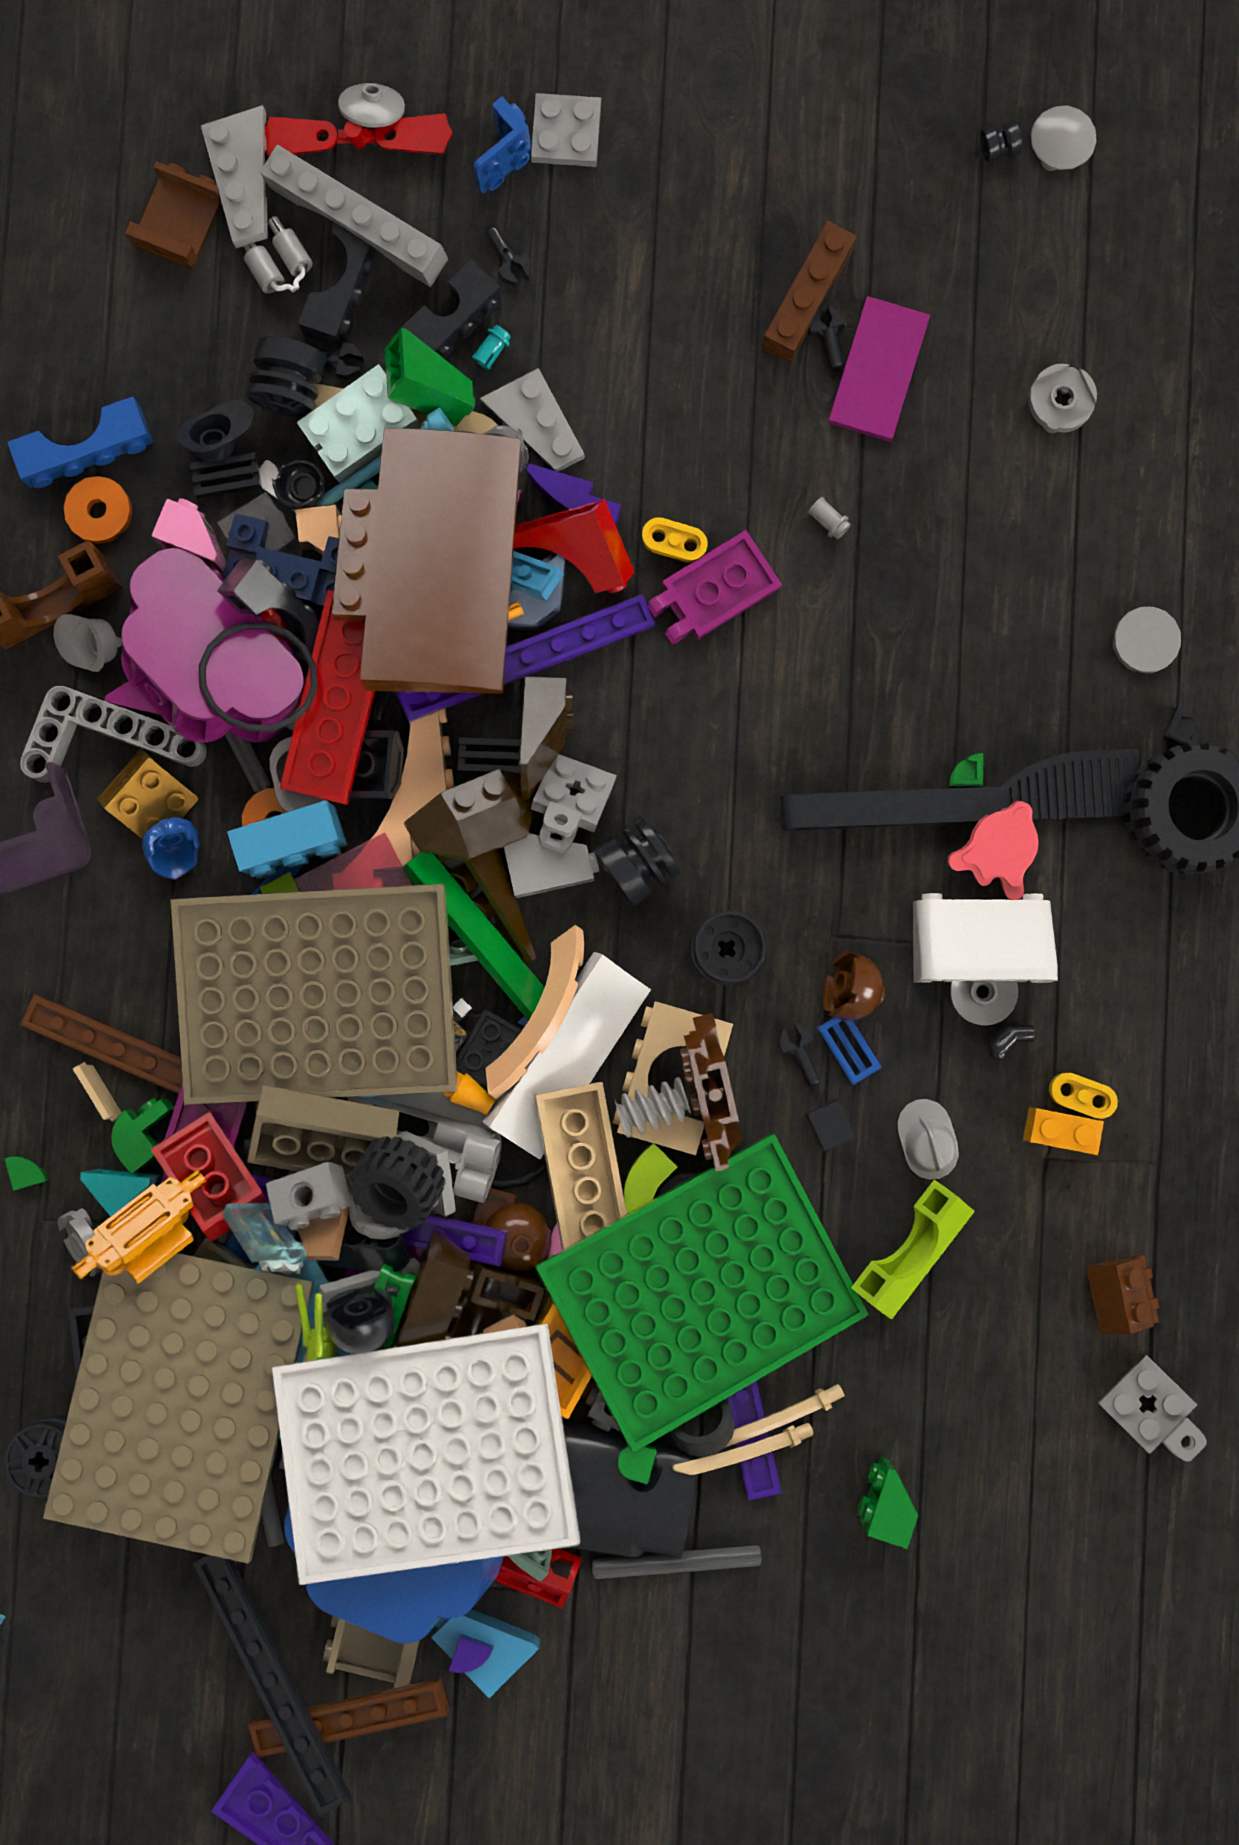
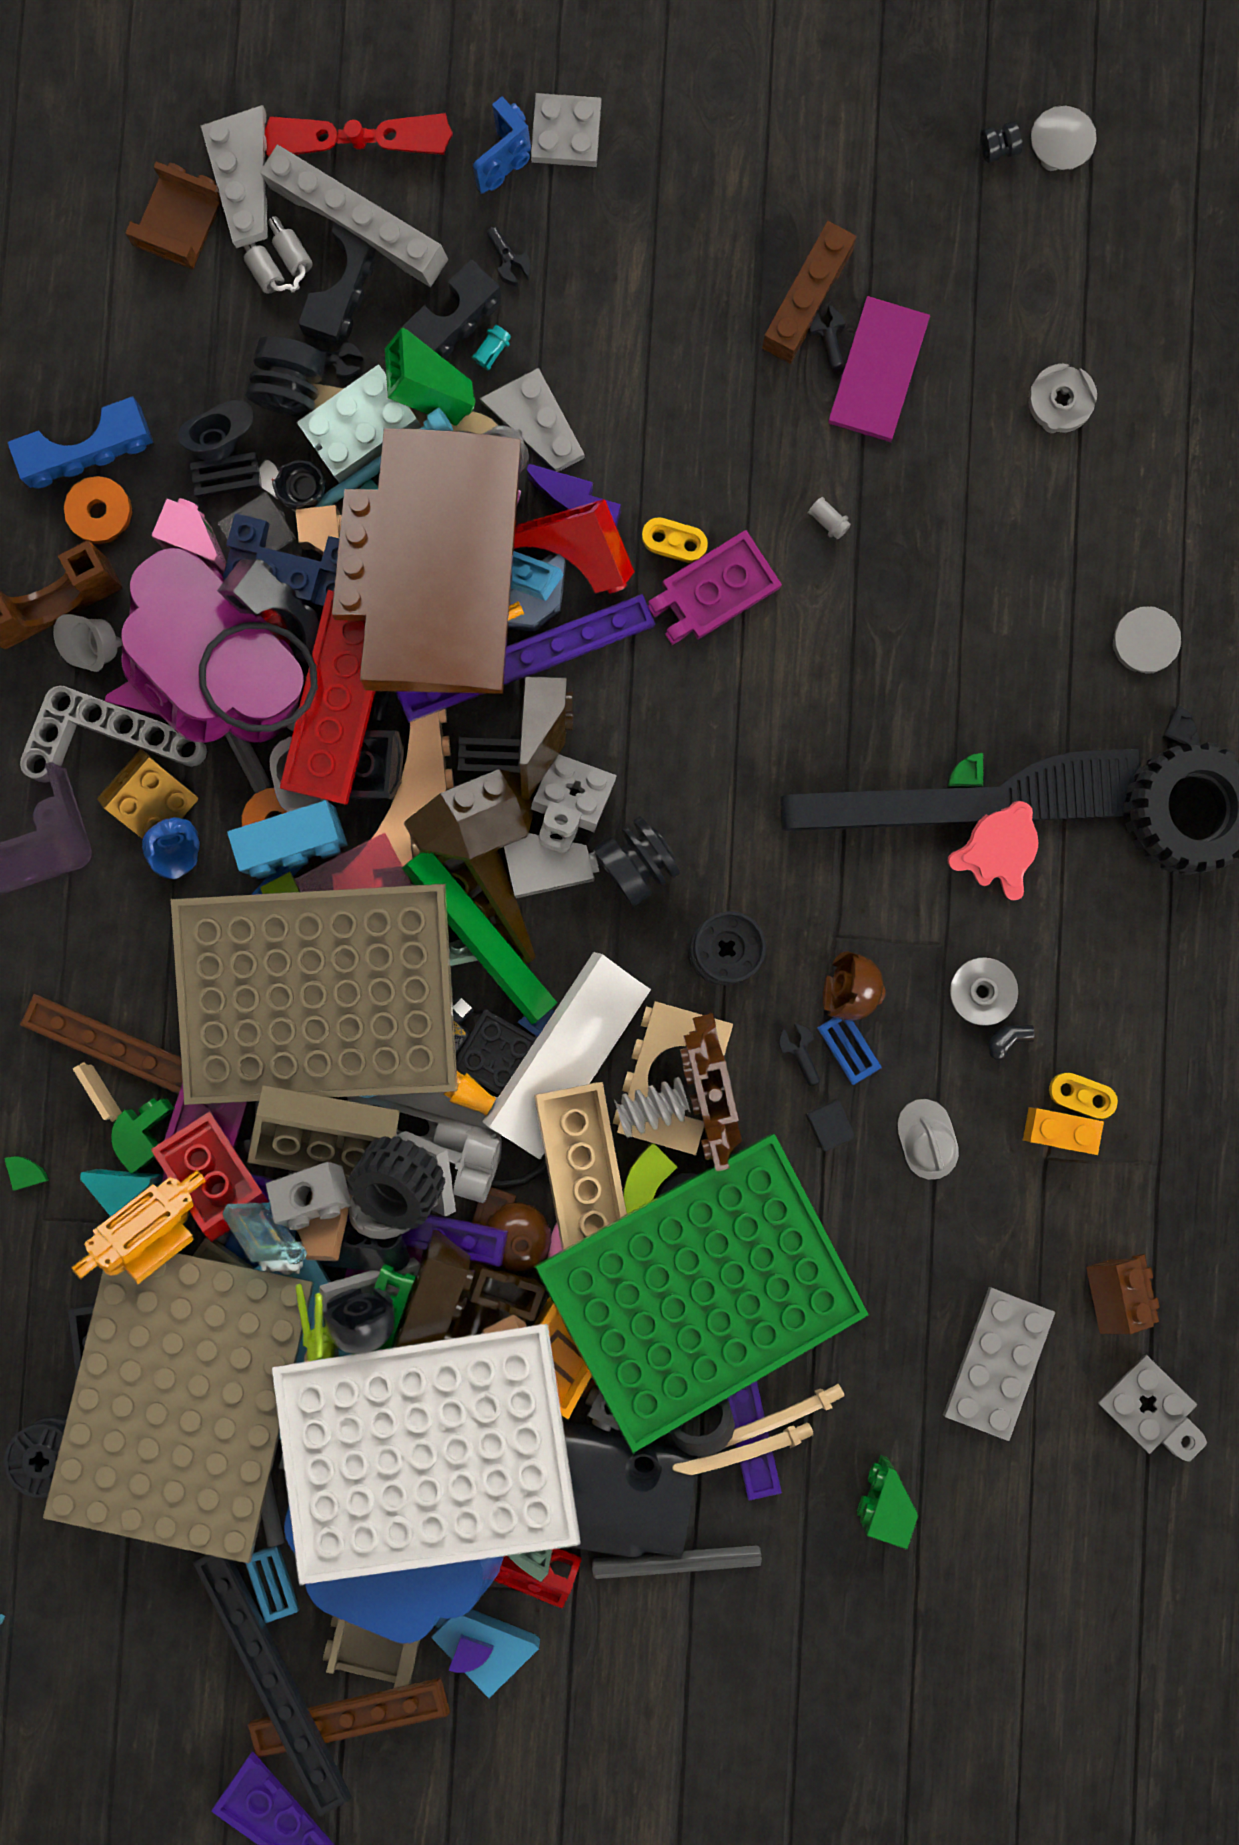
(79, 1230): light grey plate -> none
(293, 1606): none -> dark azure tile
(371, 105): light grey dish -> none
(559, 991): light nougat tile -> none
(637, 1465): green tile -> none
(937, 1222): lime arch -> none
(983, 940): white windscreen -> none
(999, 1363): none -> light grey plate

